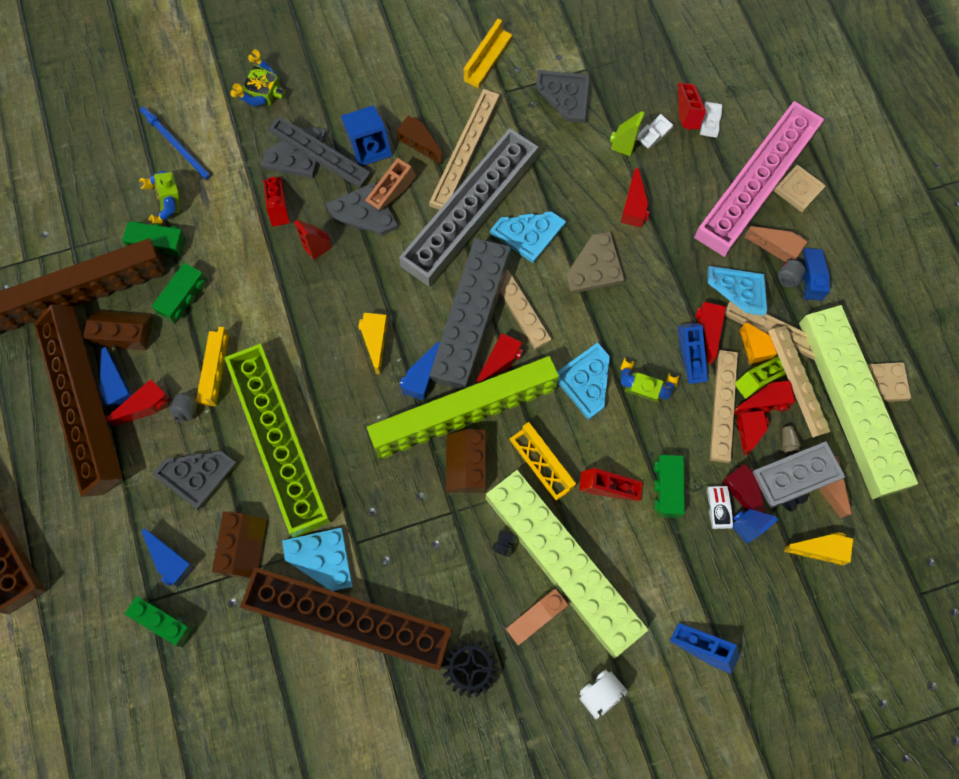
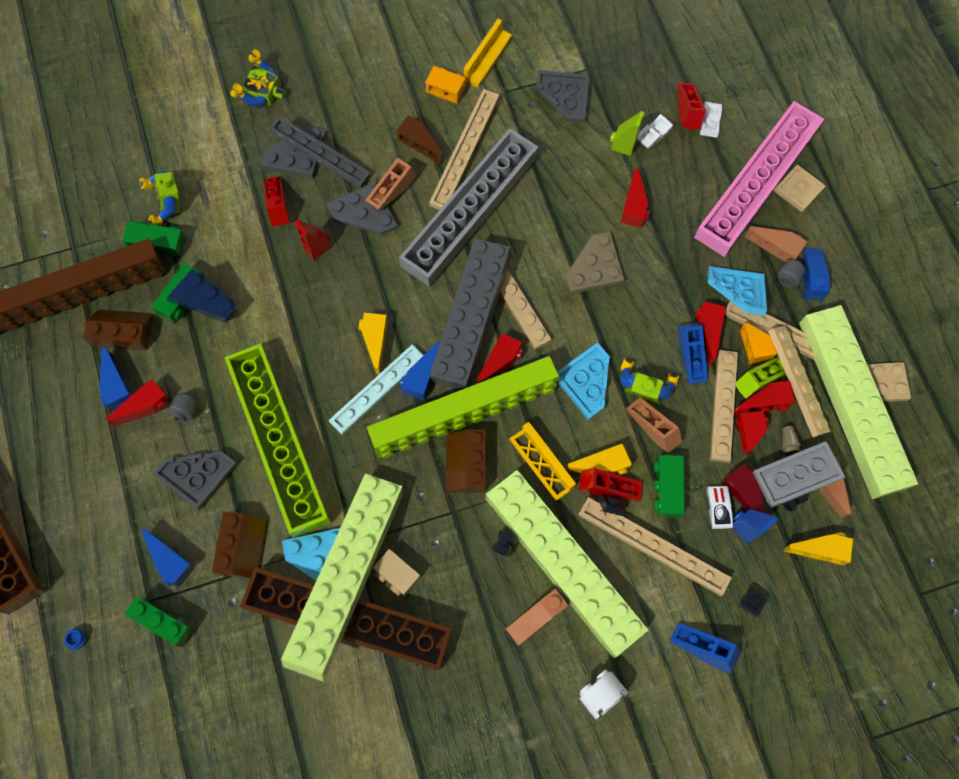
(75, 639): none -> blue plate
(77, 401): reddish brown brick -> none
(154, 121): blue bar -> none
(200, 295): none -> dark blue wedge
(212, 367): yellow fence -> none
(342, 578): none -> yellowish green brick
(366, 135): blue slope -> none
(375, 391): none -> light aqua tile
(396, 573): none -> tan brick
(445, 84): none -> light orange brick
(456, 667): black gear -> none
(528, 233): medium azure plate -> none
(611, 460): none -> yellow slope
(611, 504): none -> black plate
(655, 424): none -> nougat slope
(656, 547): none -> tan plate
(753, 602): none -> black plate

